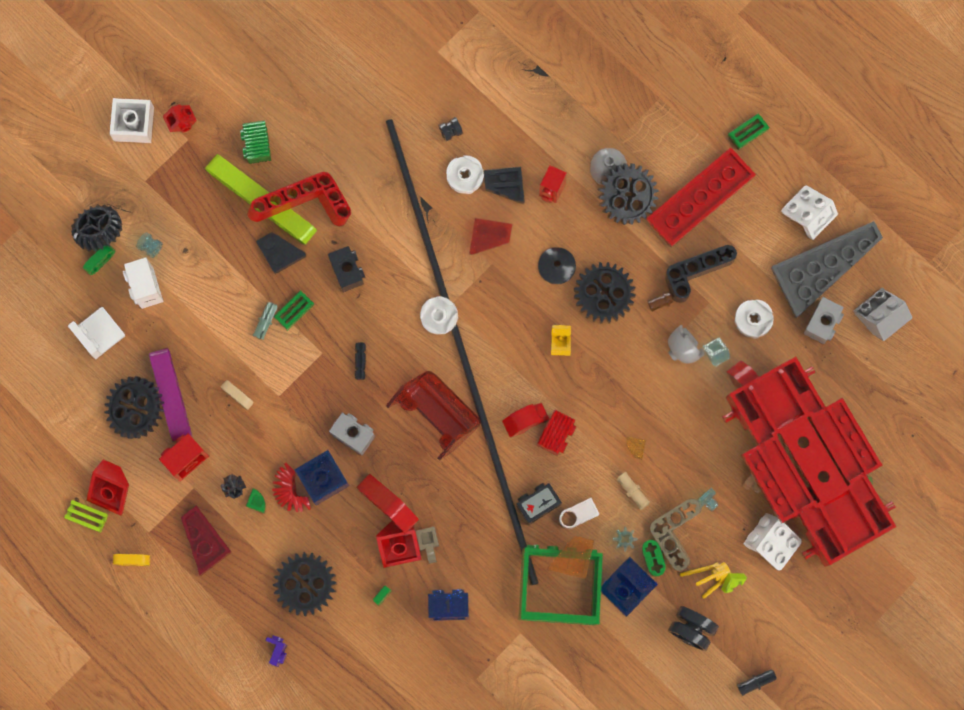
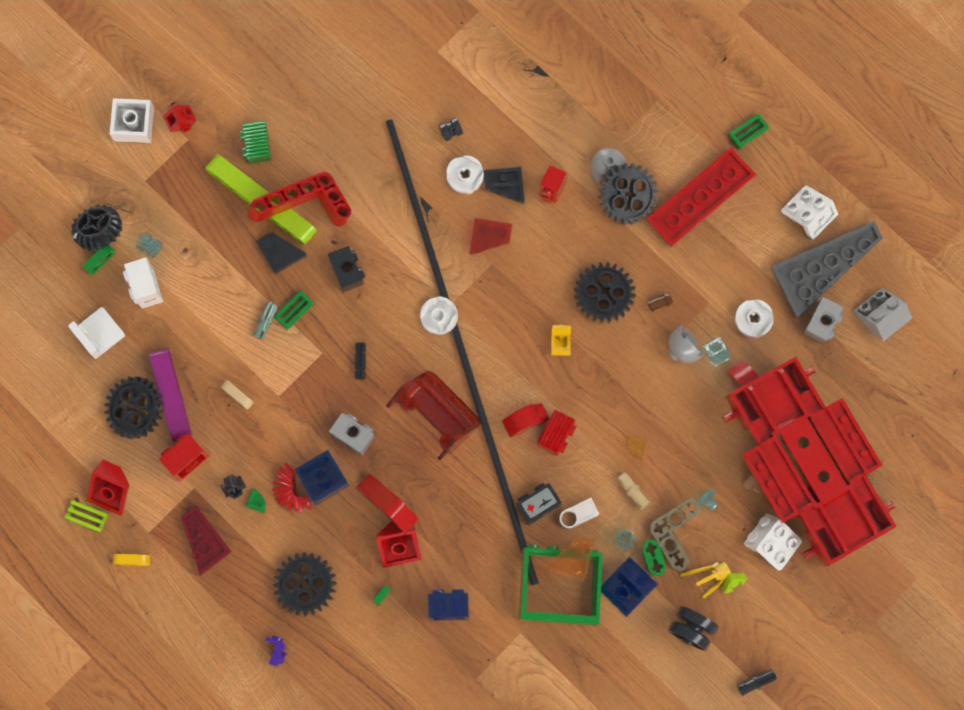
(428, 541): dark tan plate -> none
(555, 274): black dish -> none
(702, 269): black beam -> none

